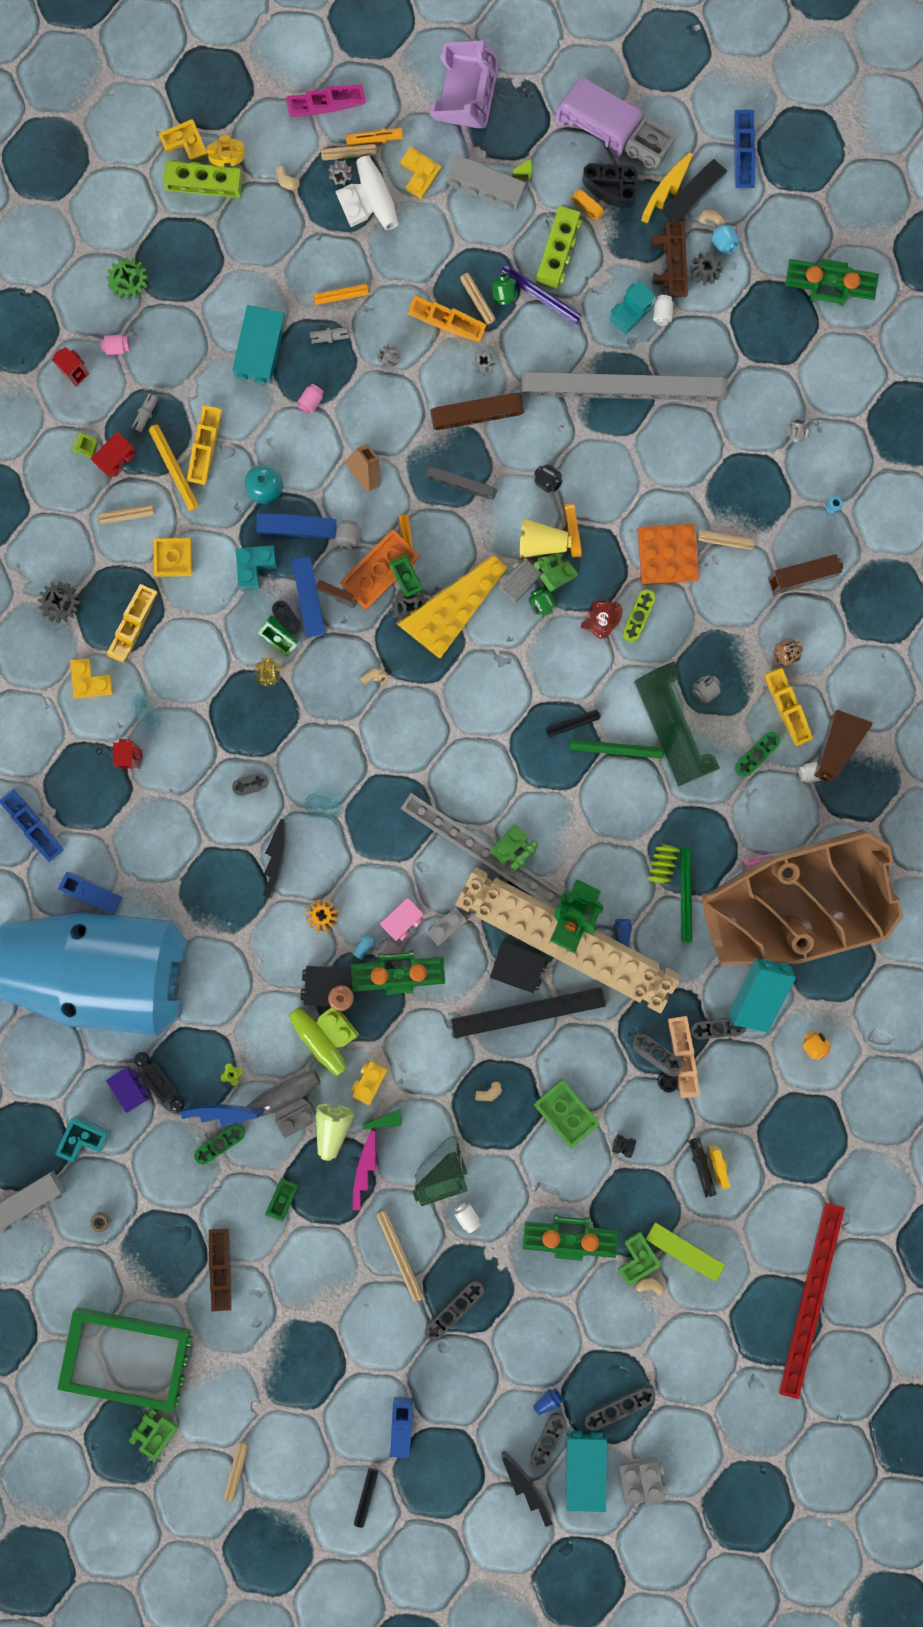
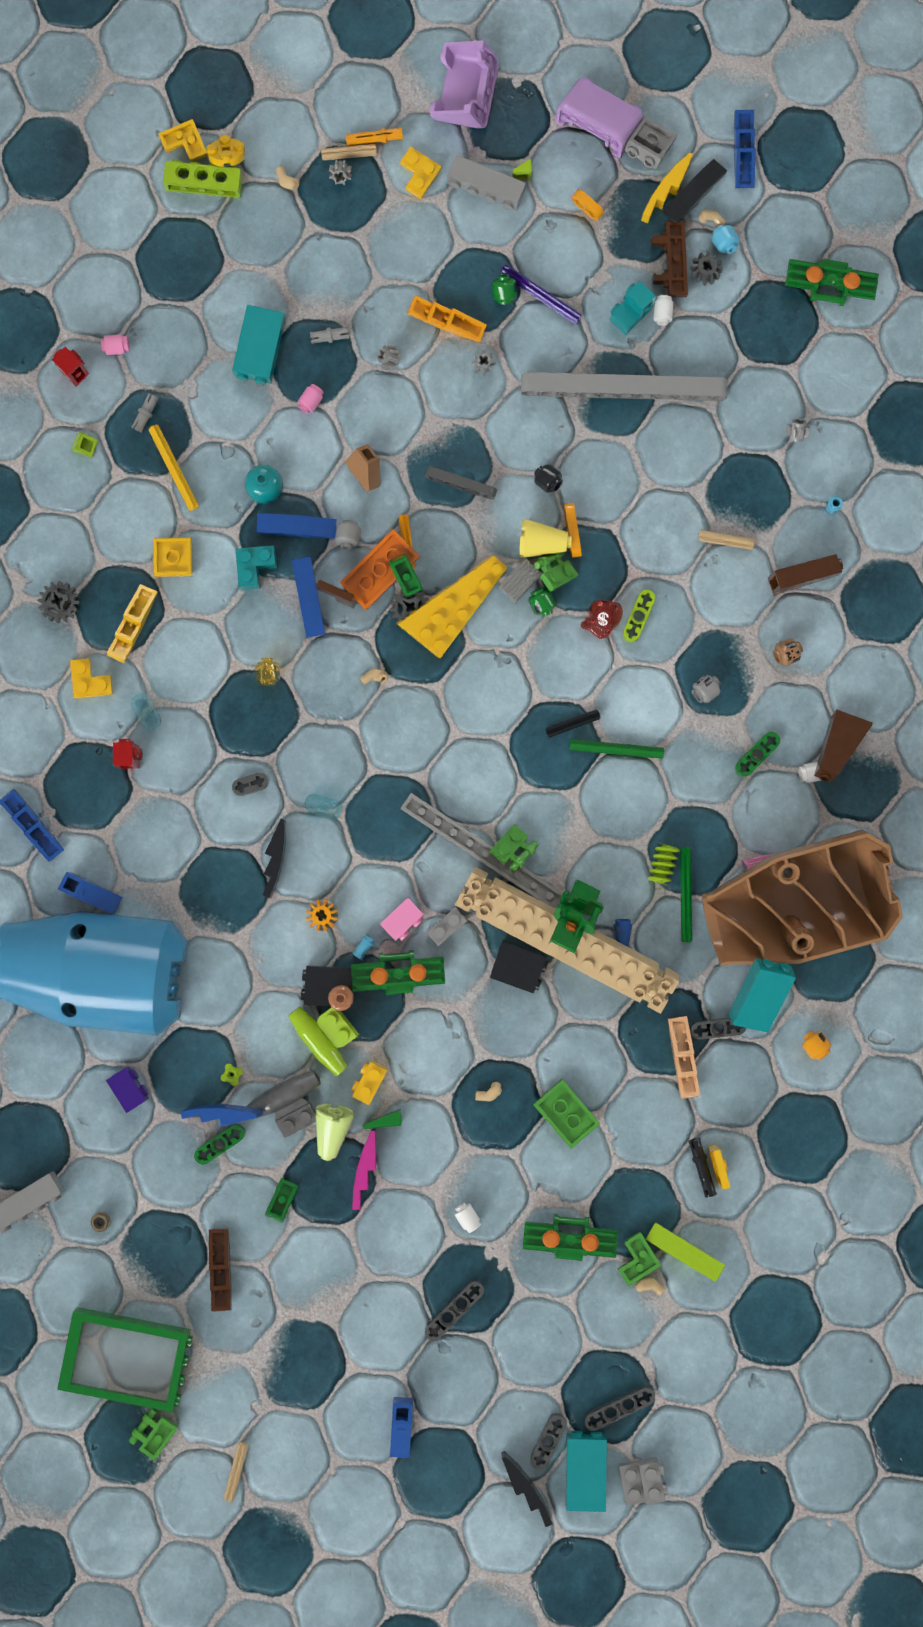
(81, 1134): teal brick -> none
(114, 455): red brick -> none
(126, 514): tan axle -> none
(136, 274): bright green gear -> none
(159, 1082): black plate -> none
(204, 445): yellow slope -> none
(277, 636): green slope -> none
(289, 614): black beam -> none
(325, 101): dark pink slope -> none
(341, 294): light orange axle -> none
(366, 1498): black axle -> none
(368, 197): white plate -> none
(399, 1256): tan axle -> none
(441, 1174): clear green windscreen -> none
(477, 298): tan axle -> none
(477, 411): reddish brown beam -> none
(528, 1012): black plate -> none
(548, 1402): blue cone -> none
(567, 219): lime brick -> none
(612, 190): black beam -> none
(623, 1146): black wheel -> none
(667, 1085): black wheel -> none
(668, 554): orange plate -> none
(671, 725): clear green windscreen -> none
(672, 1059): dark grey beam -> none
(788, 707): yellow slope -> none
(811, 1300): red plate -> none

